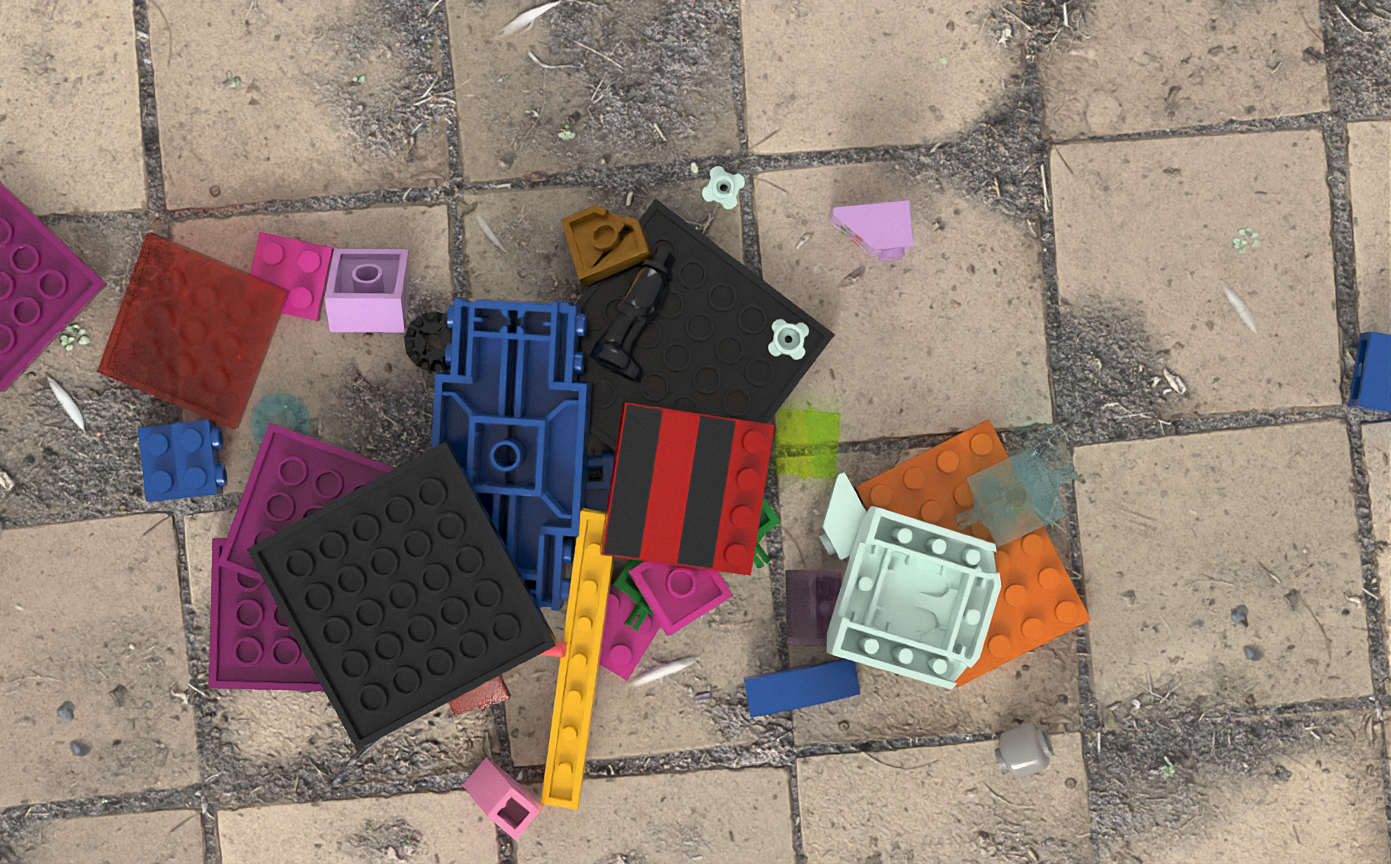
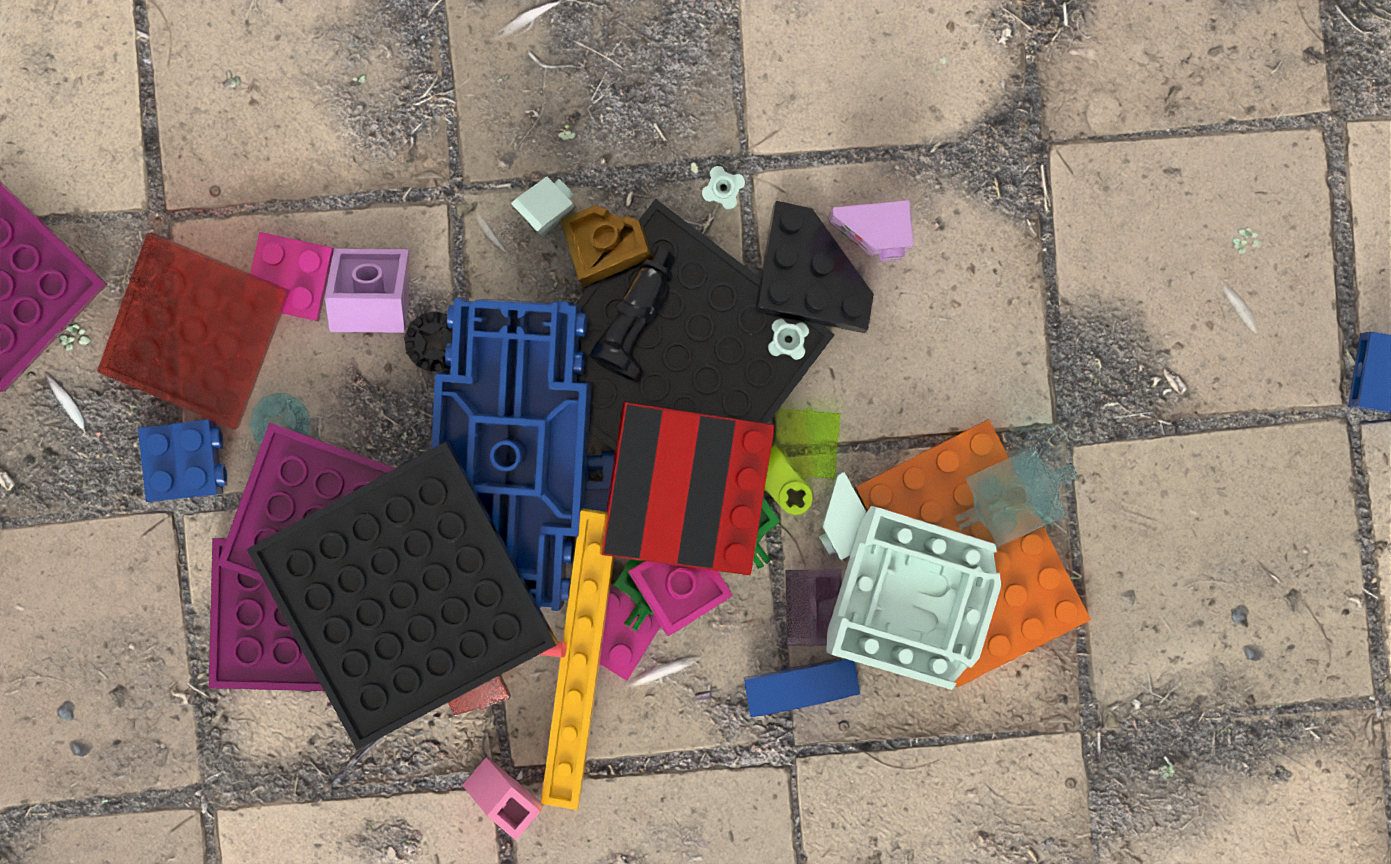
(545, 205): none -> light aqua slope
(782, 477): none -> lime piece
(809, 273): none -> black plate
(1024, 750): light grey head -> none

